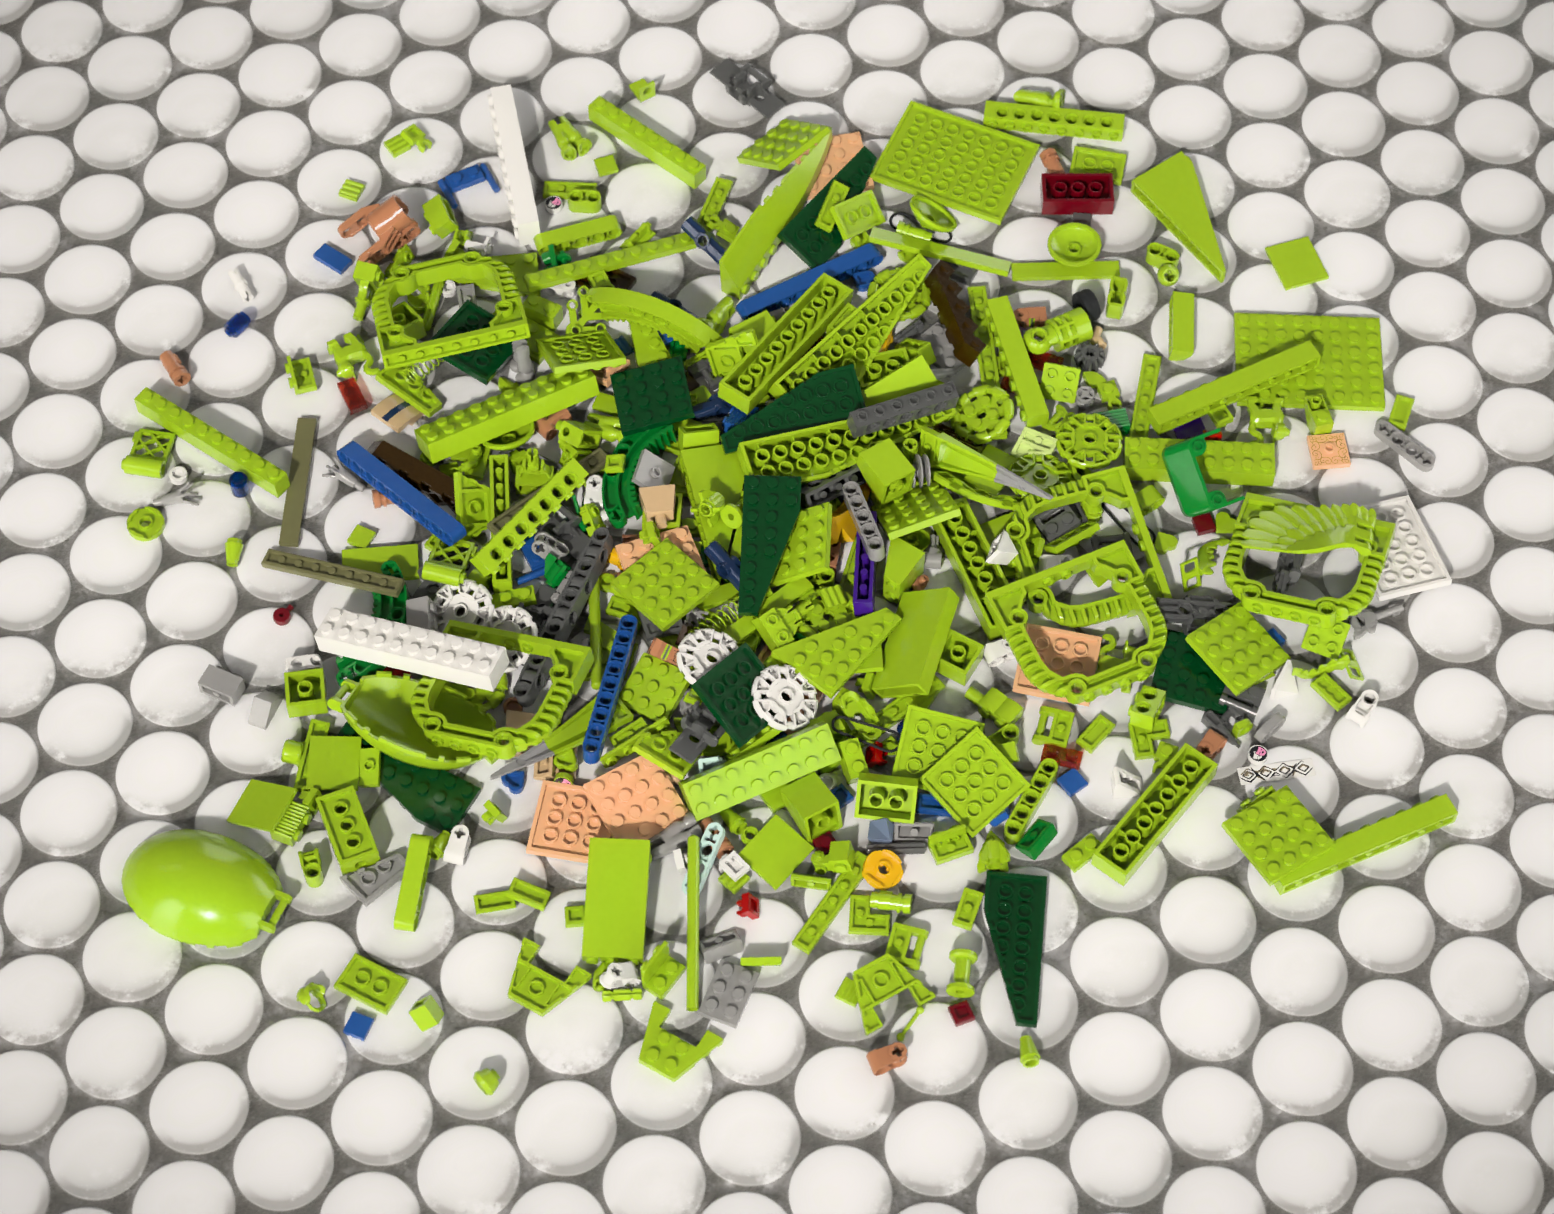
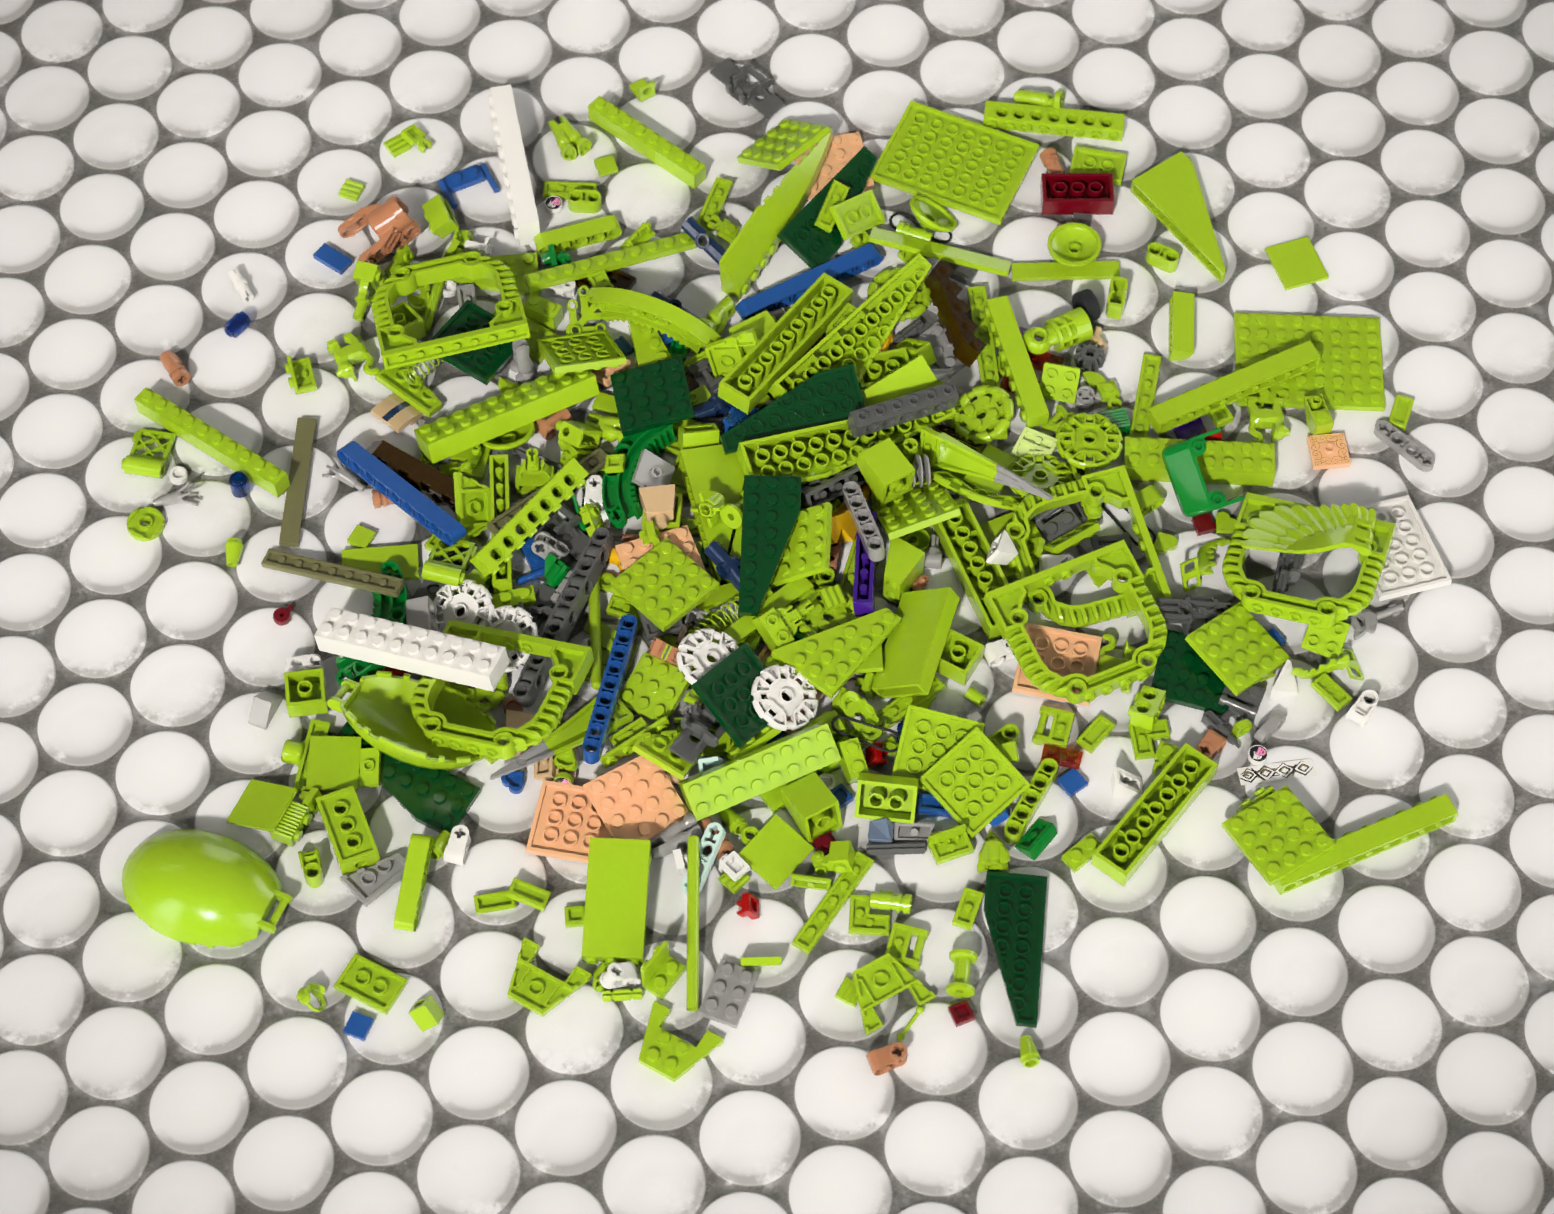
(222, 684): light grey brick -> none
(352, 396): clear red plate -> none
(486, 1080): lime cone -> none
(493, 813): lime tile -> none
(516, 459): lime tile -> none
(720, 946): light grey slope -> none
(862, 279): blue tile -> none
(893, 867): yellow plate -> none
(999, 708): lime brick -> none
(1030, 316): nougat leg -> none
(1168, 275): lime piece -> none

